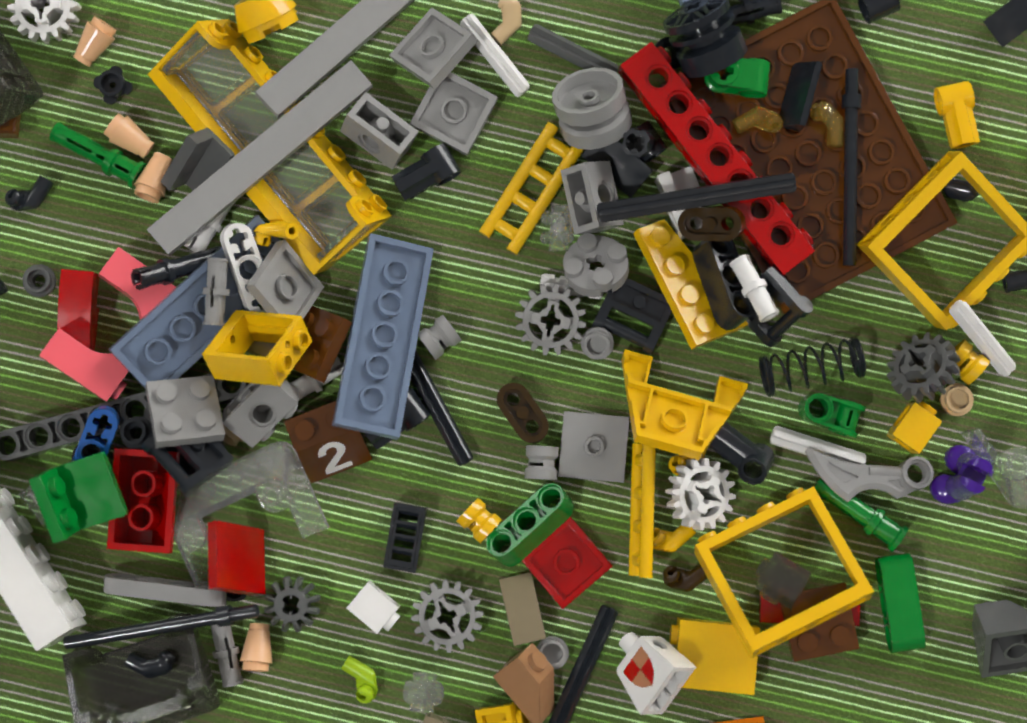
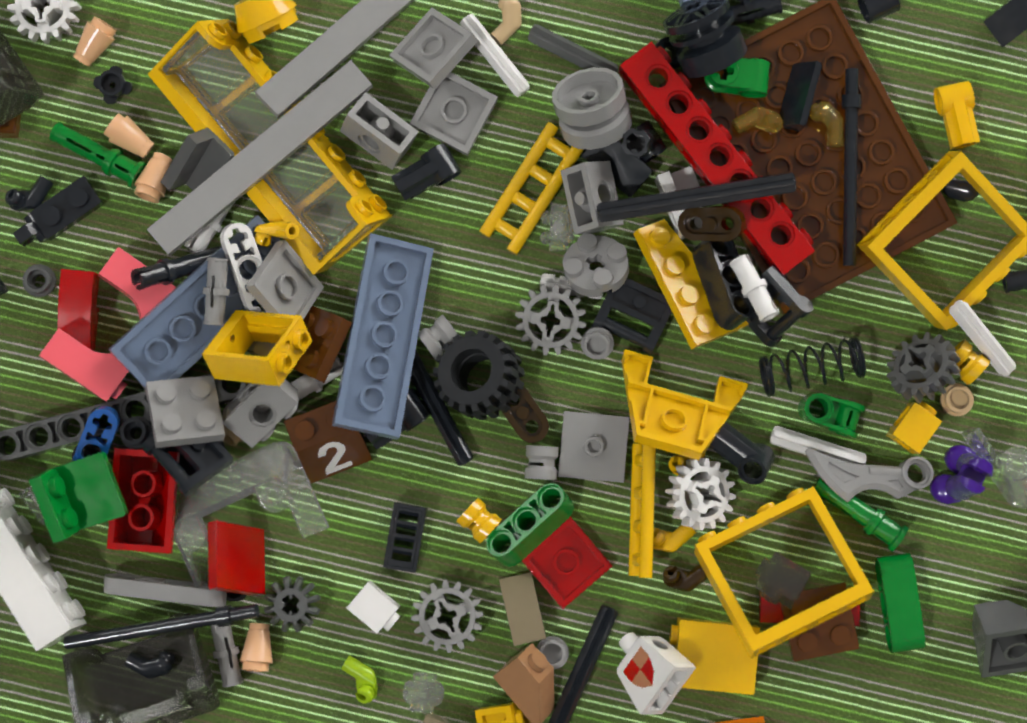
(59, 213): none -> black hinge
(457, 364): none -> black tyre

